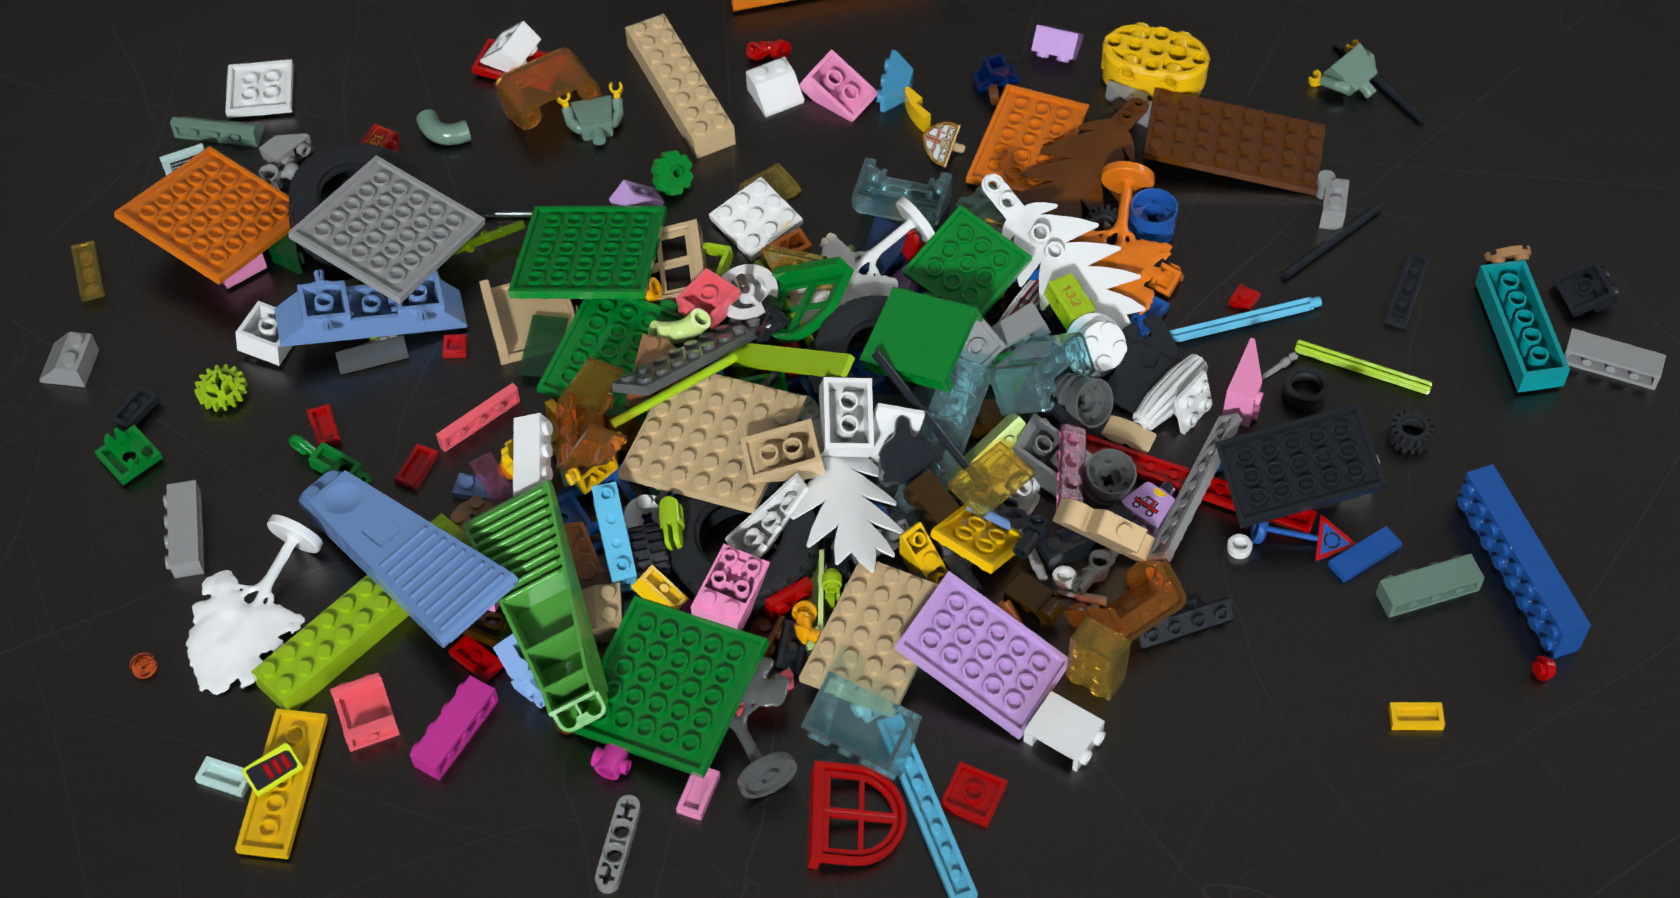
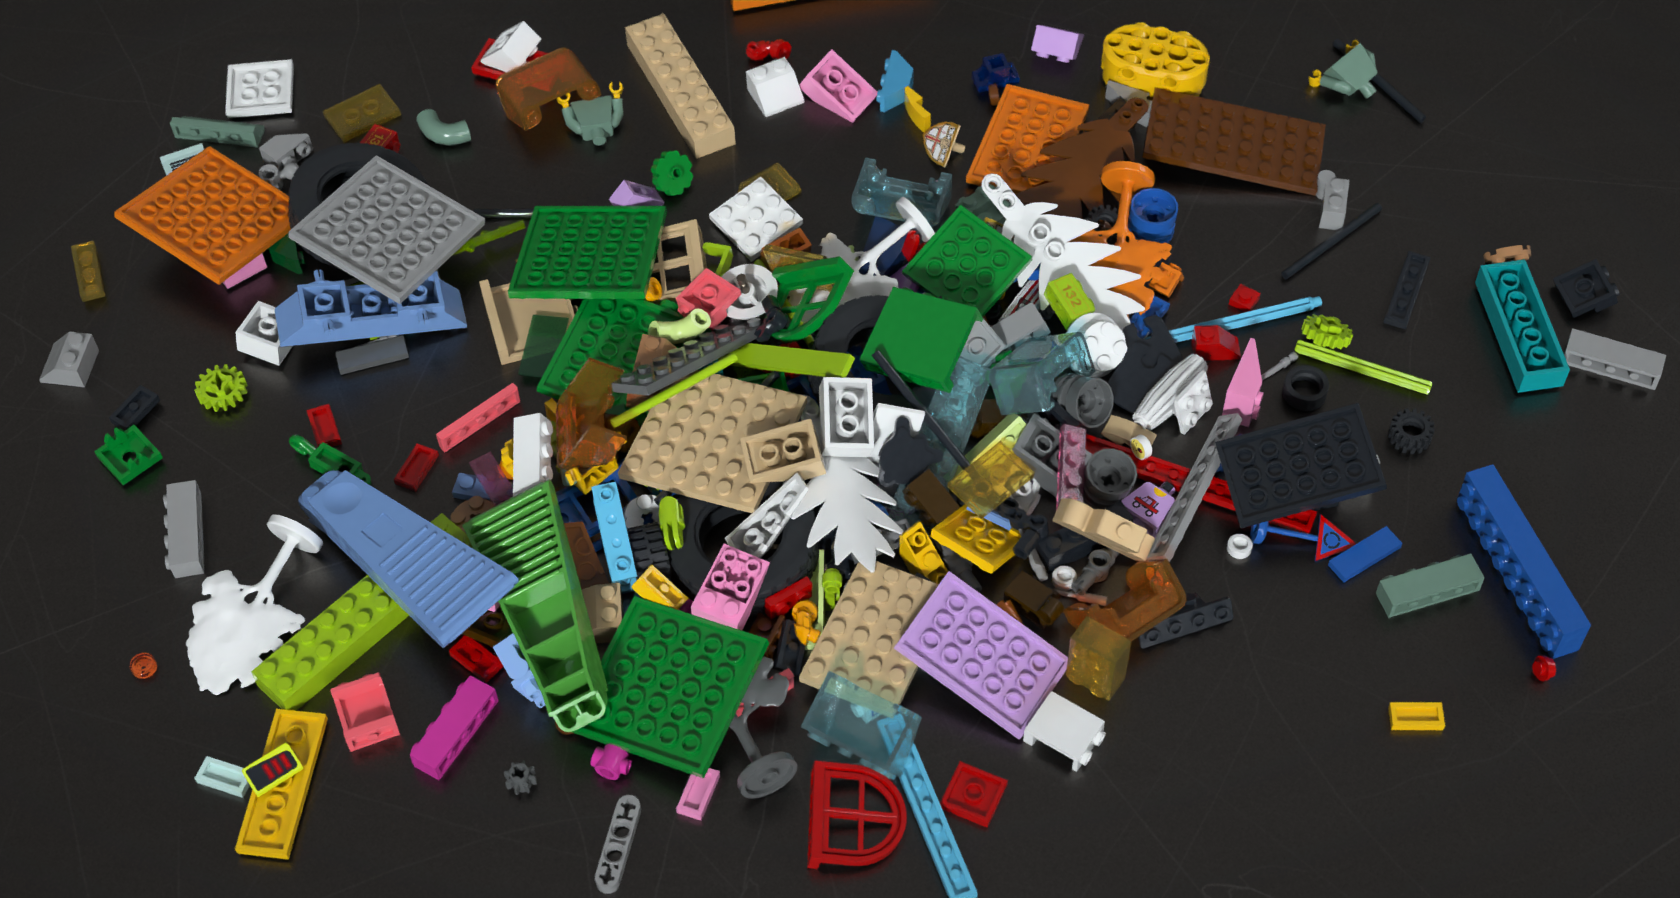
(361, 113): none -> clear yellow tile
(455, 346): red tile -> none
(526, 774): none -> dark grey gear
(1141, 447): none -> tile
(1214, 343): none -> red slope
(1327, 331): none -> lime gear

